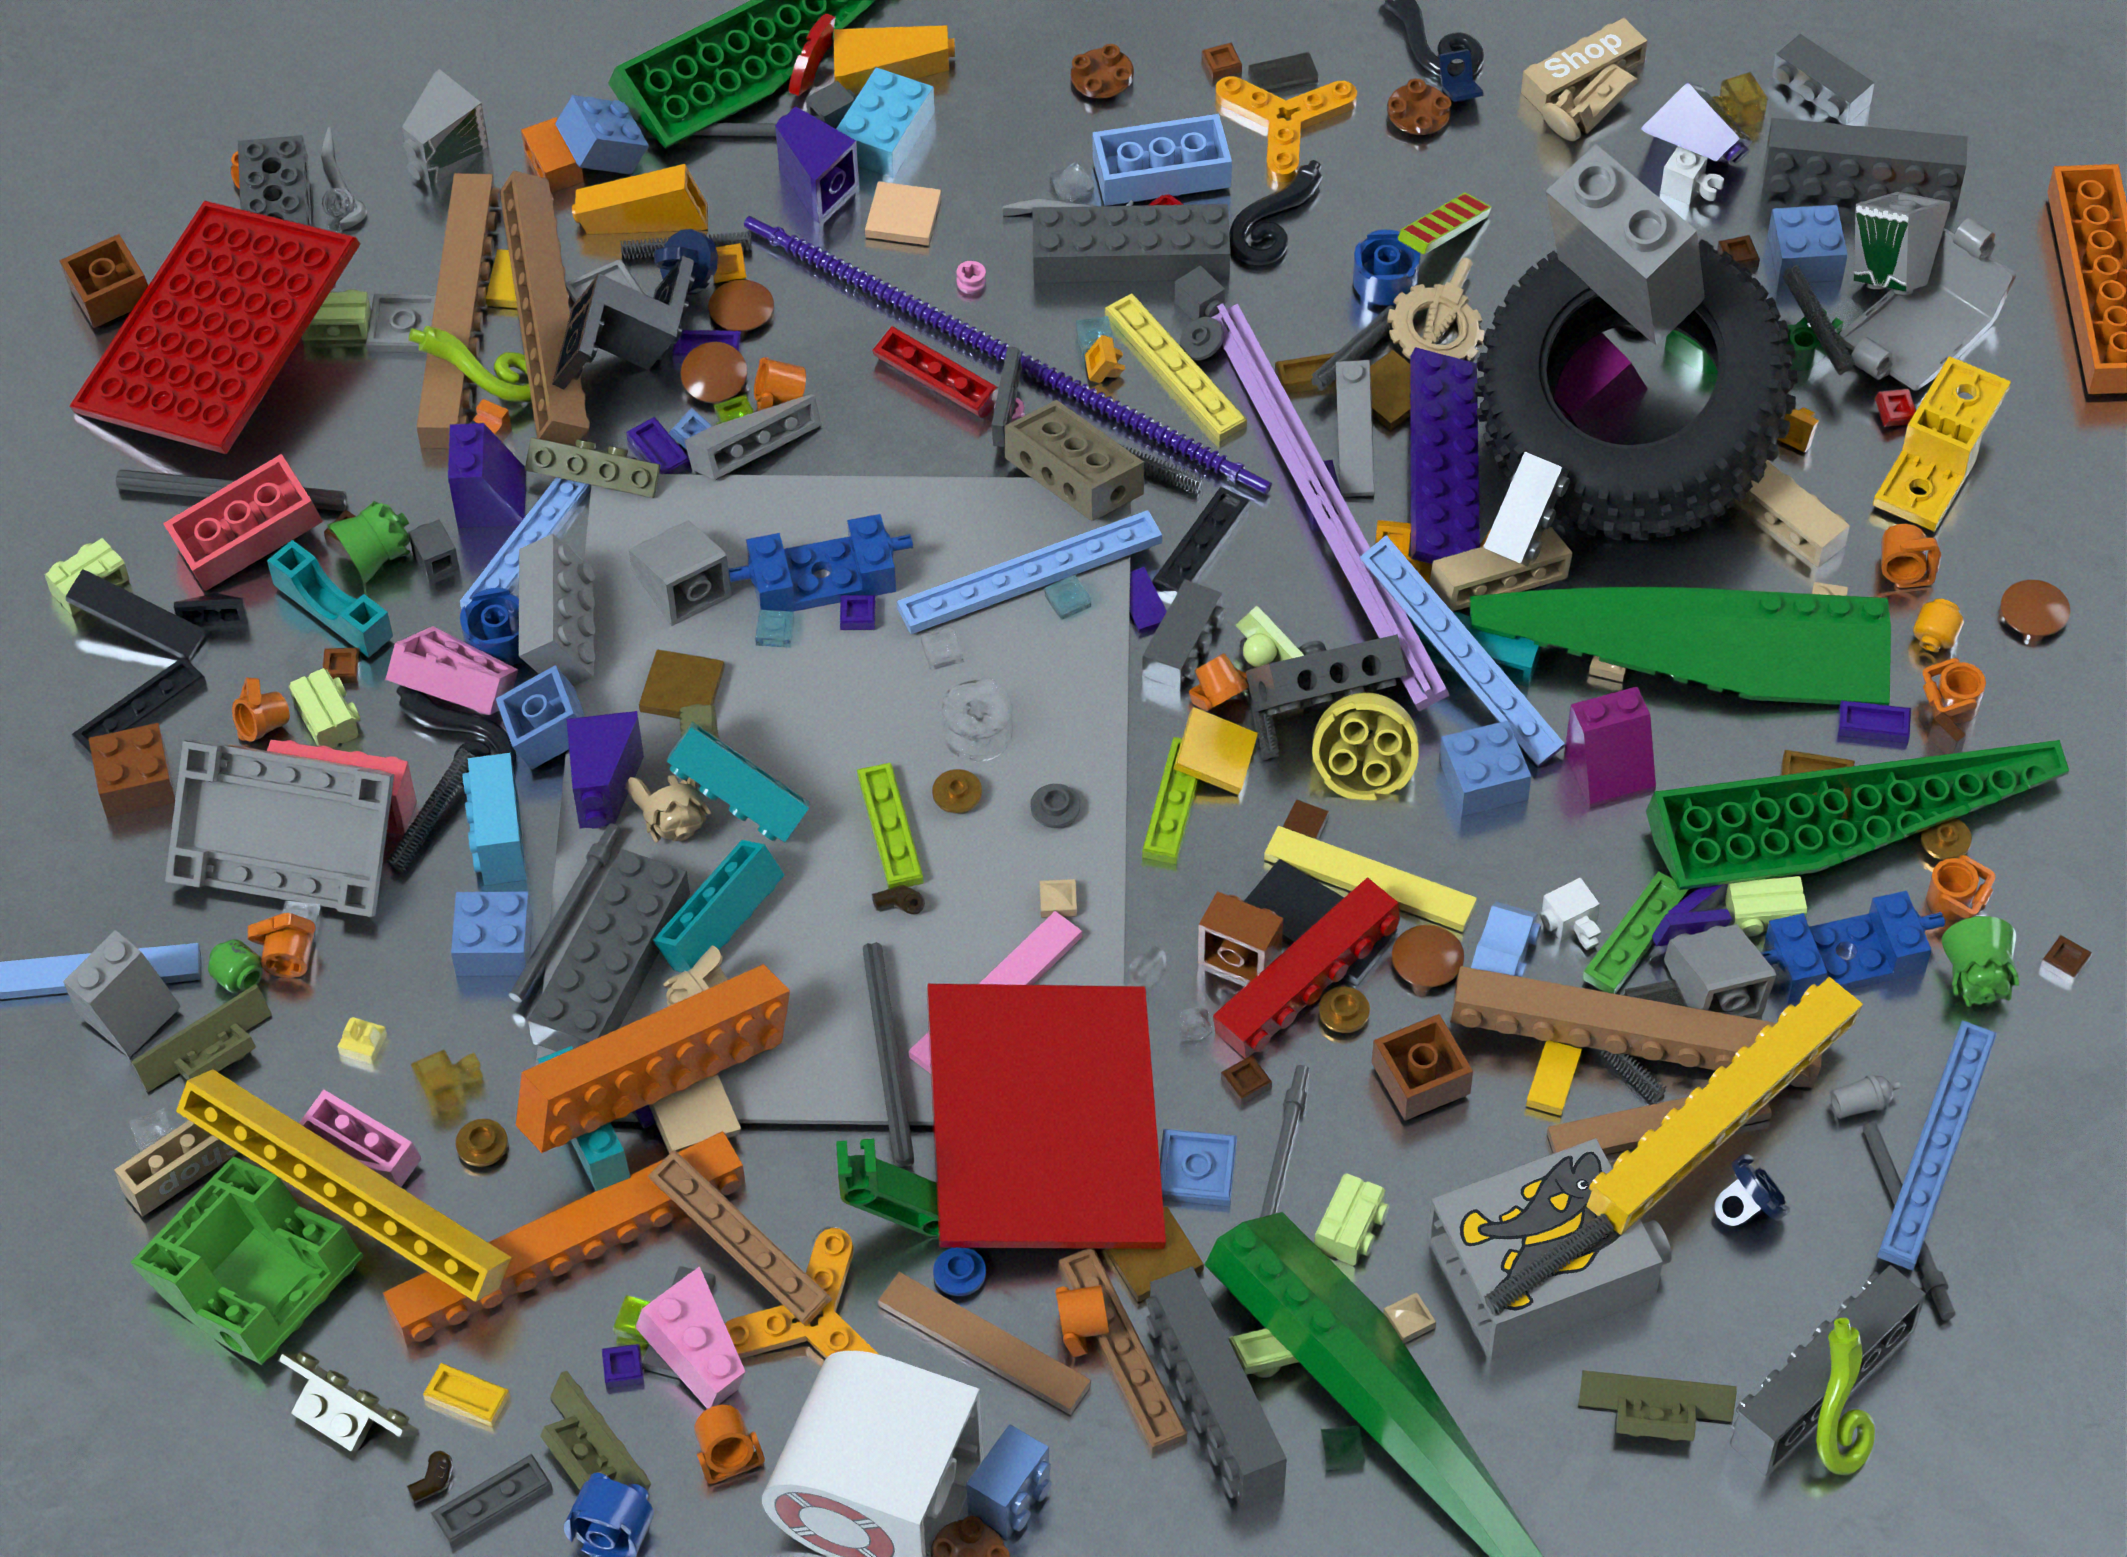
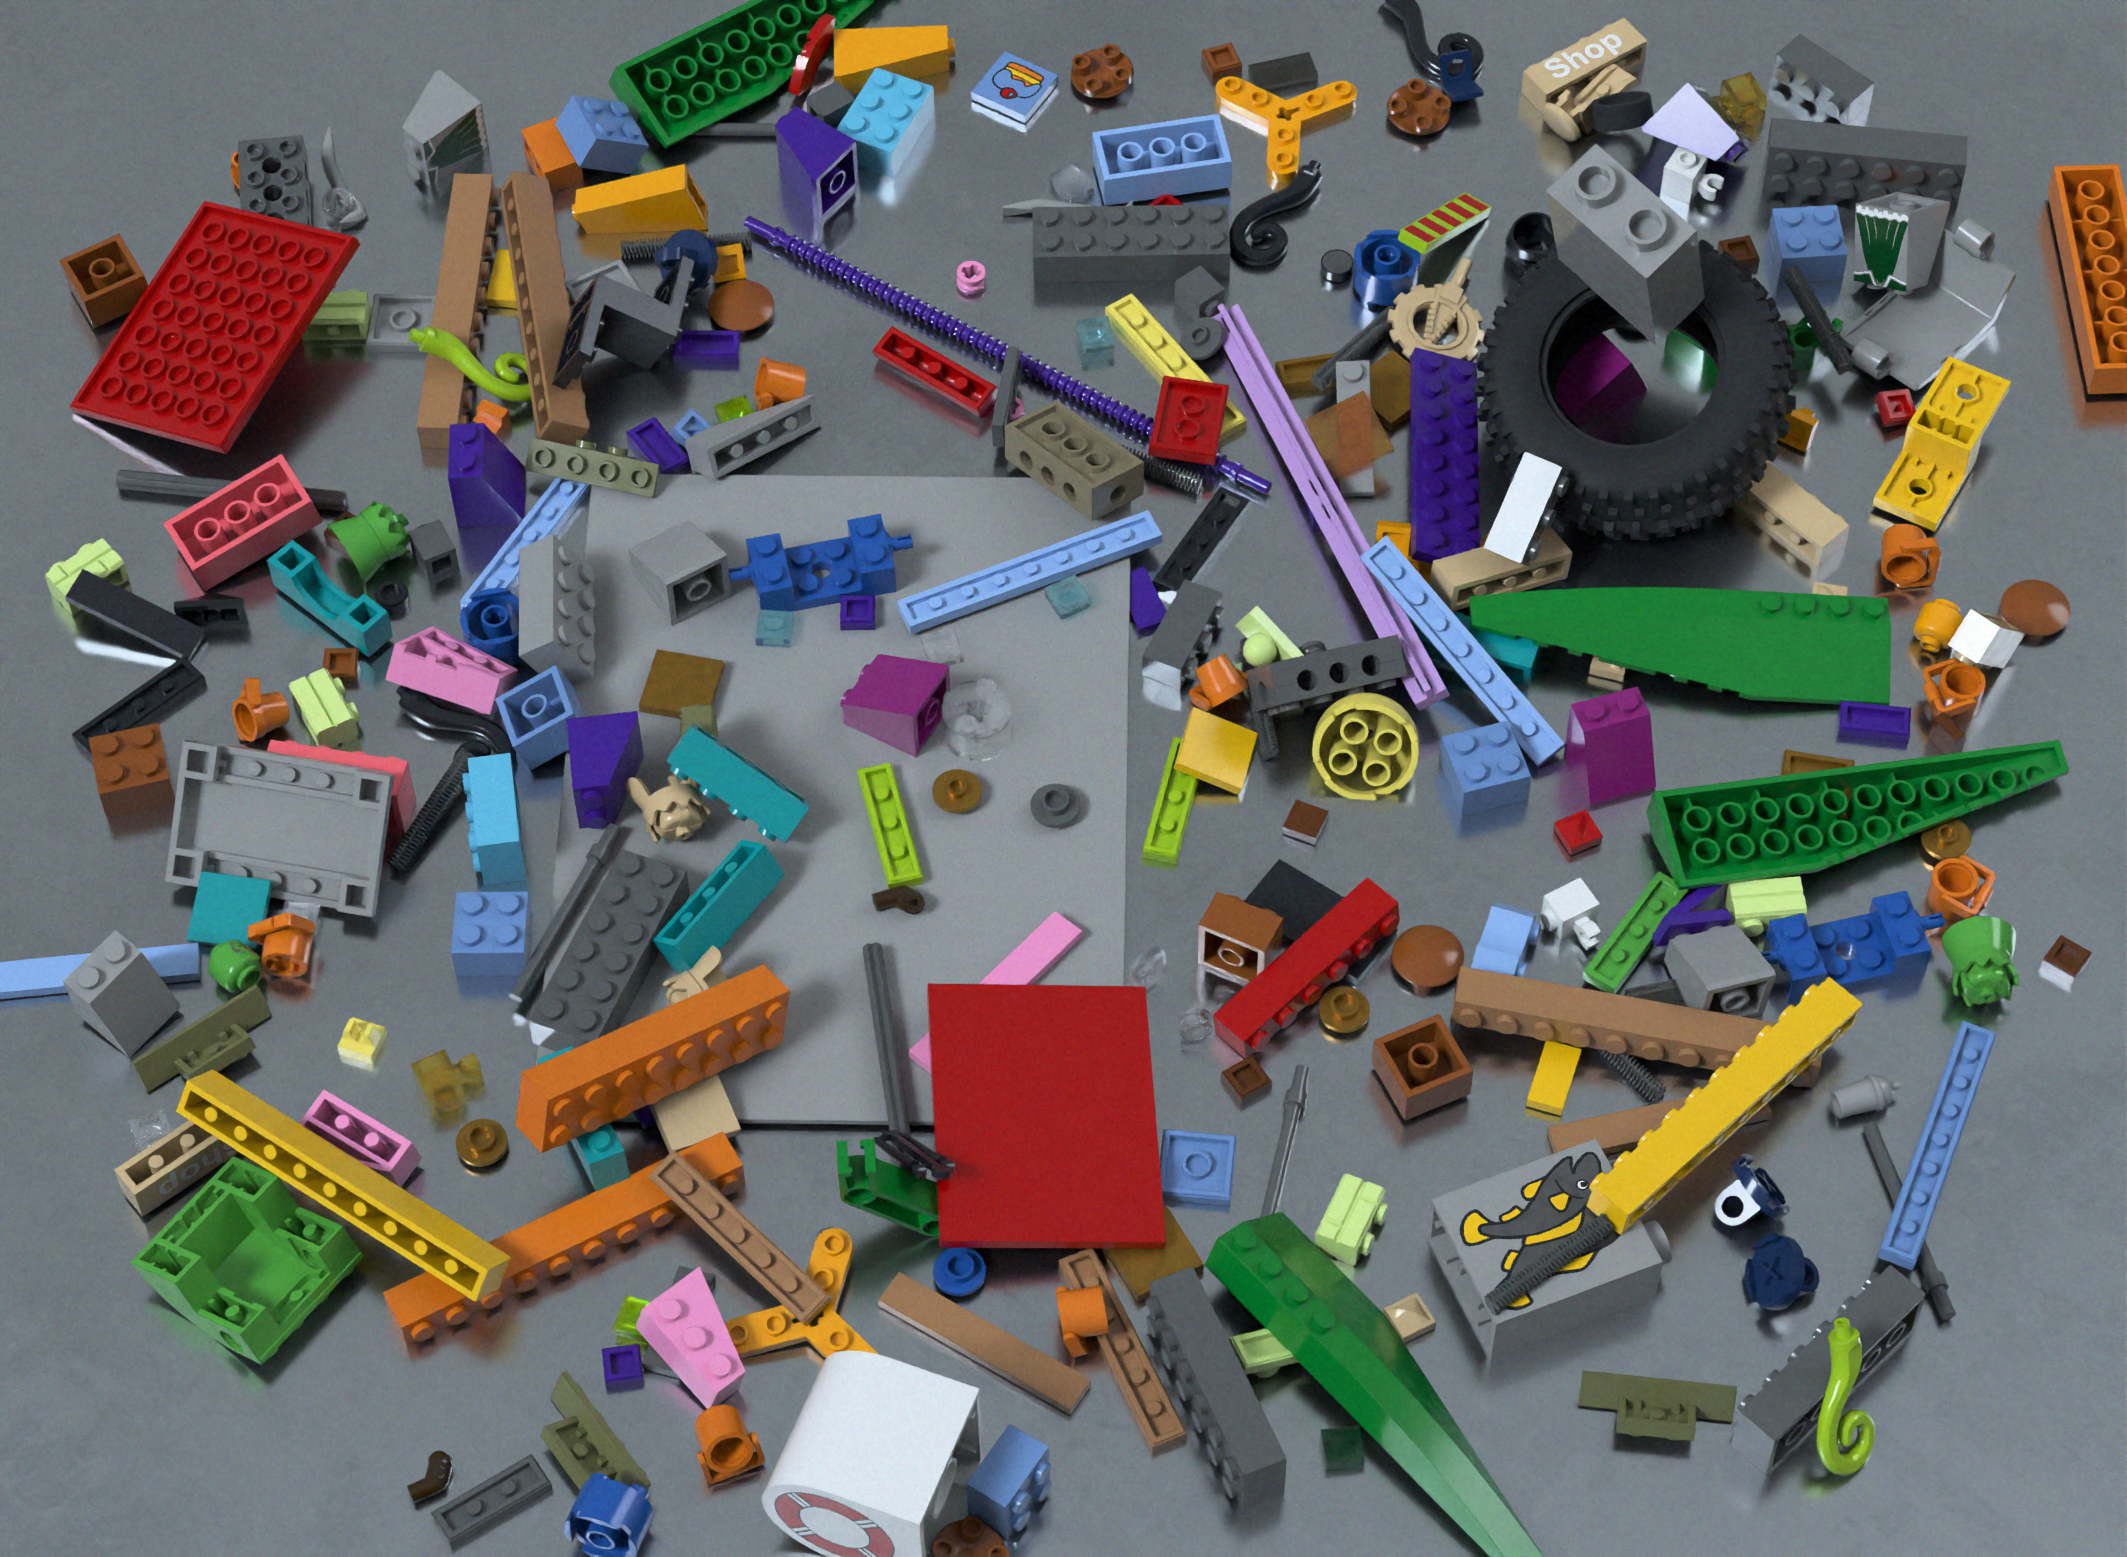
(227, 907): none -> teal tile
(338, 1408): bracket -> none
(392, 596): none -> black tile
(466, 1395): yellow tile -> none
(713, 372): dark orange dish -> none
(897, 701): none -> magenta slope
(903, 213): light nougat tile -> none
(916, 1153): none -> black piece
(1014, 87): none -> medium blue tile
(1058, 897): tan tile -> none
(1103, 359): light orange tile -> none
(1188, 420): none -> red tile
(1337, 265): none -> tile
(1348, 435): none -> clear orange tile
(1350, 869): light yellow tile -> none
(1530, 240): none -> black helmet
(1578, 832): none -> red tile
(1621, 111): none -> black tyre
(1778, 1272): none -> dark blue tile
(1985, 640): none -> brick

